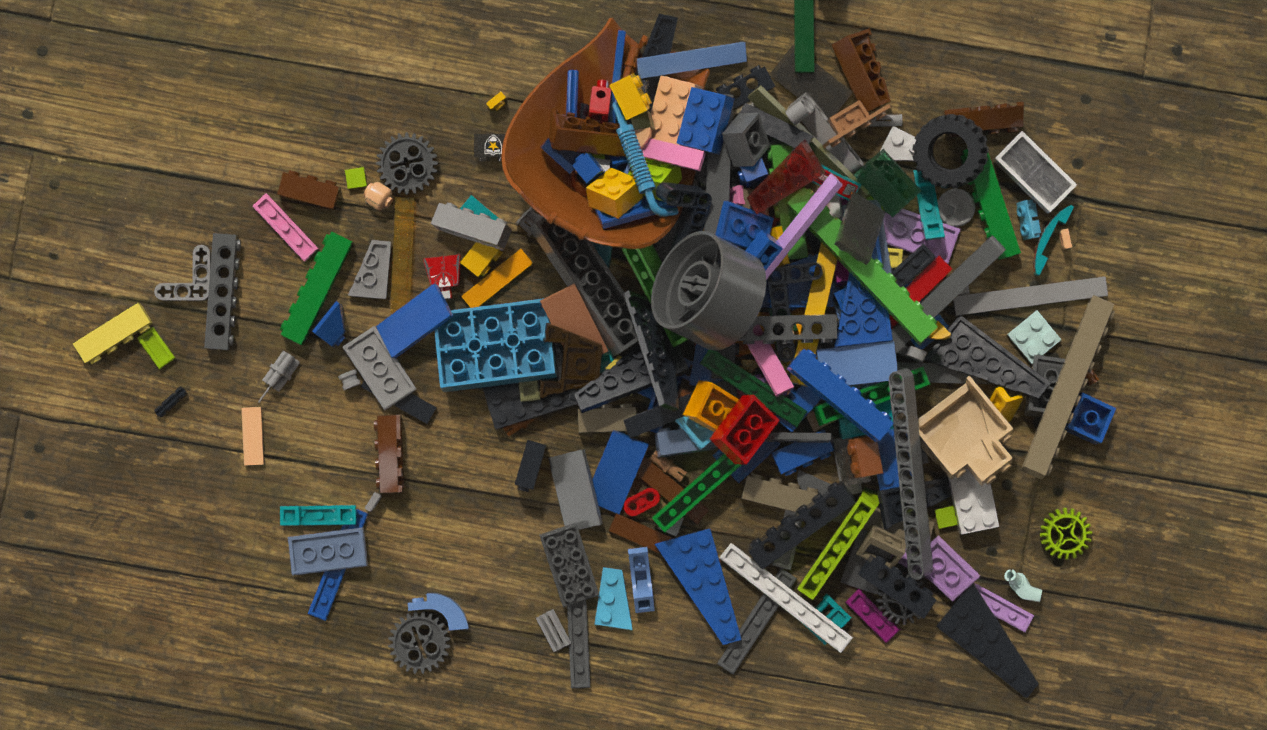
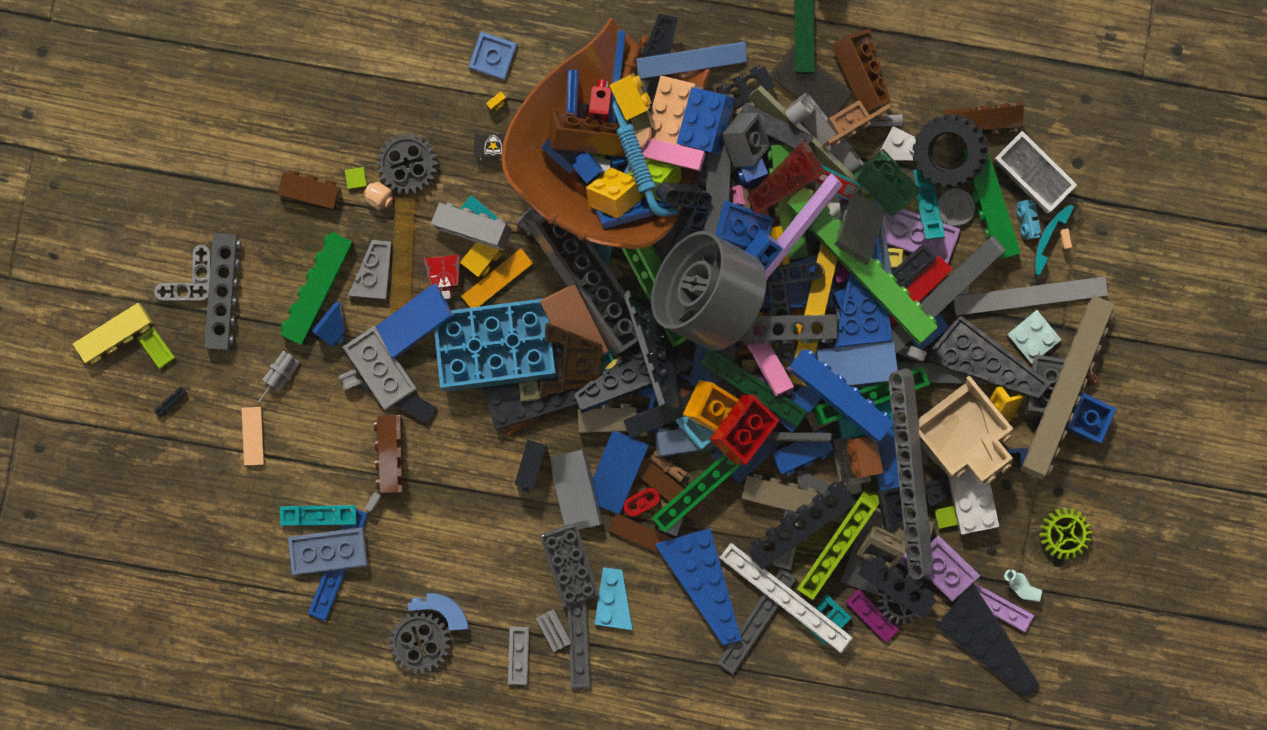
(285, 227): bright pink tile -> none
(492, 55): none -> medium blue tile
(518, 655): none -> light grey tile
(641, 580): medium blue arch -> none
(941, 333): yellow tile -> none
(1020, 455): none -> dark blue panel

